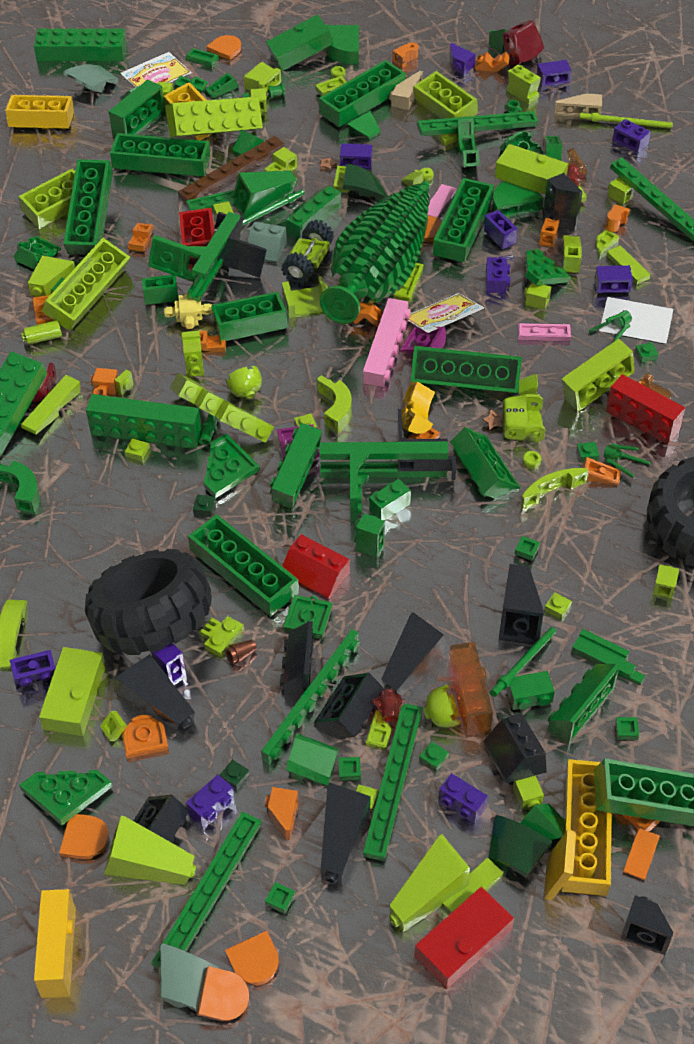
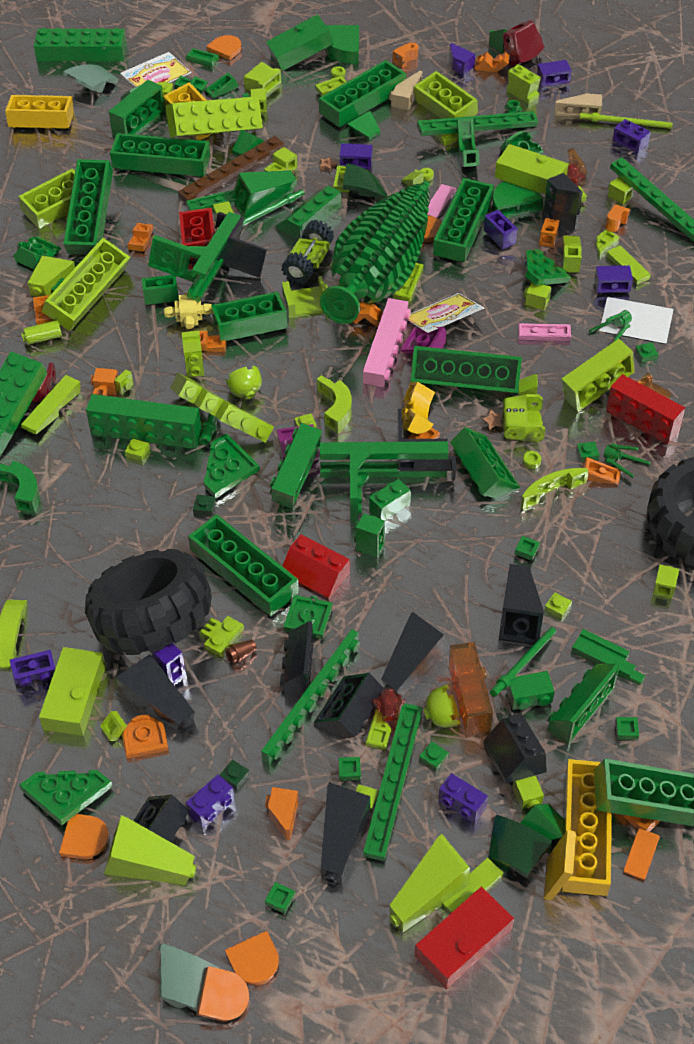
(55, 944): yellow brick -> none
(211, 884): green plate -> none
(269, 237): sand green slope -> none
(277, 90): green bush -> none
(311, 760): green slope -> none
(497, 275): dark purple brick -> none
(553, 147): green slope -> none
(647, 926): black slope -> none

